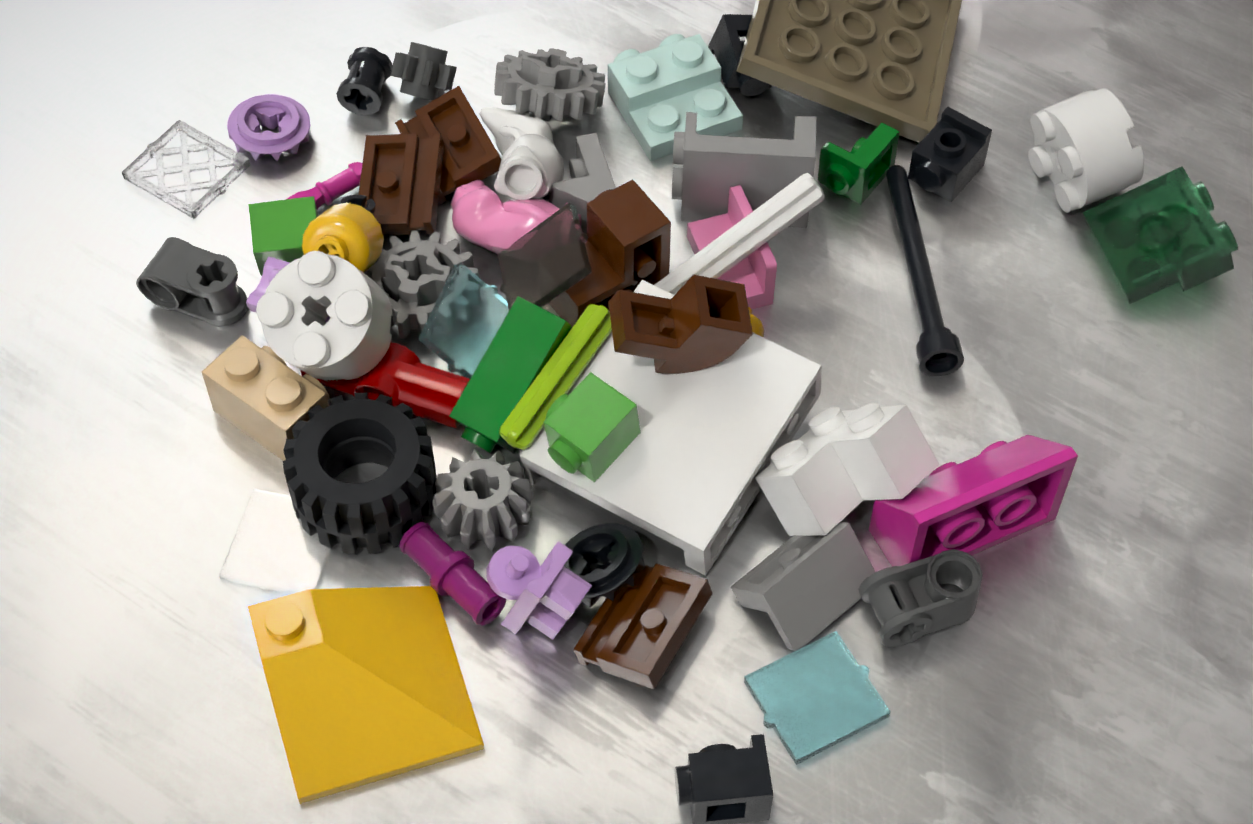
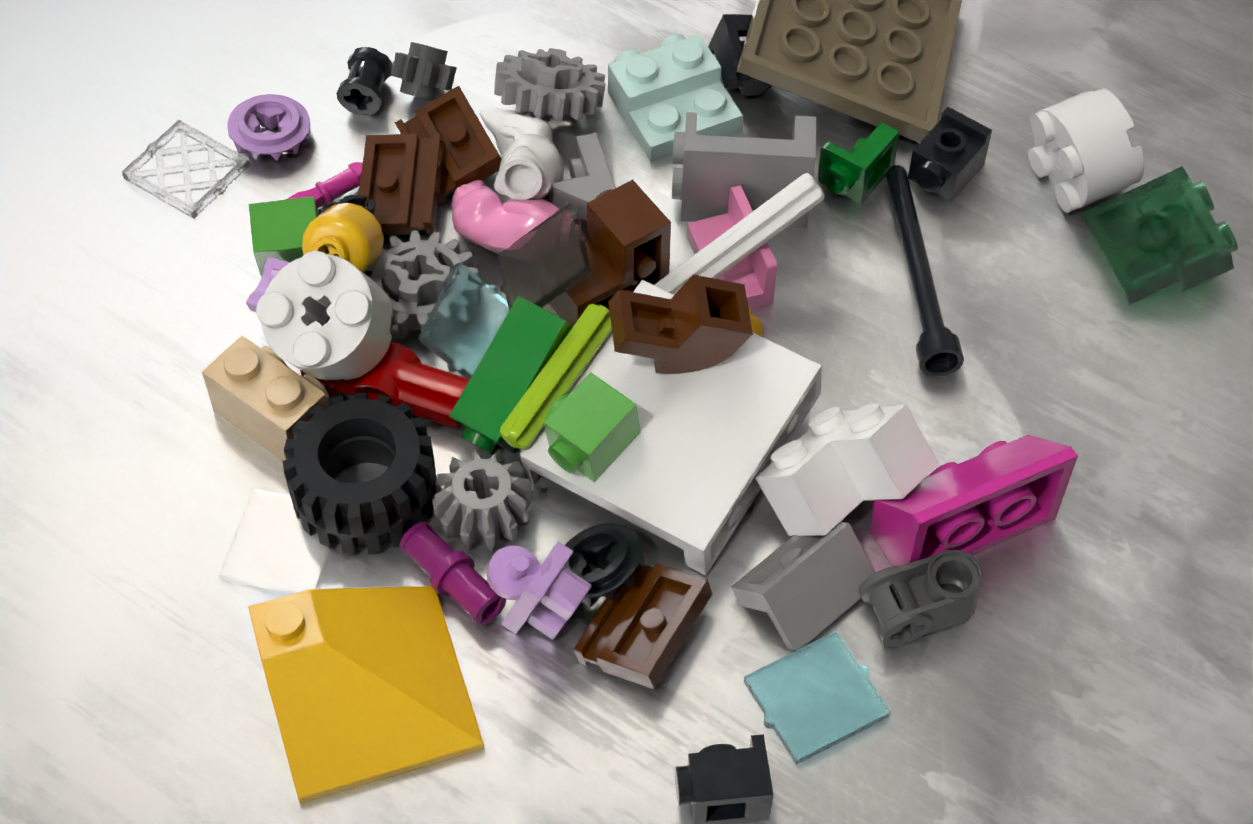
(194, 283): dark grey piece -> none

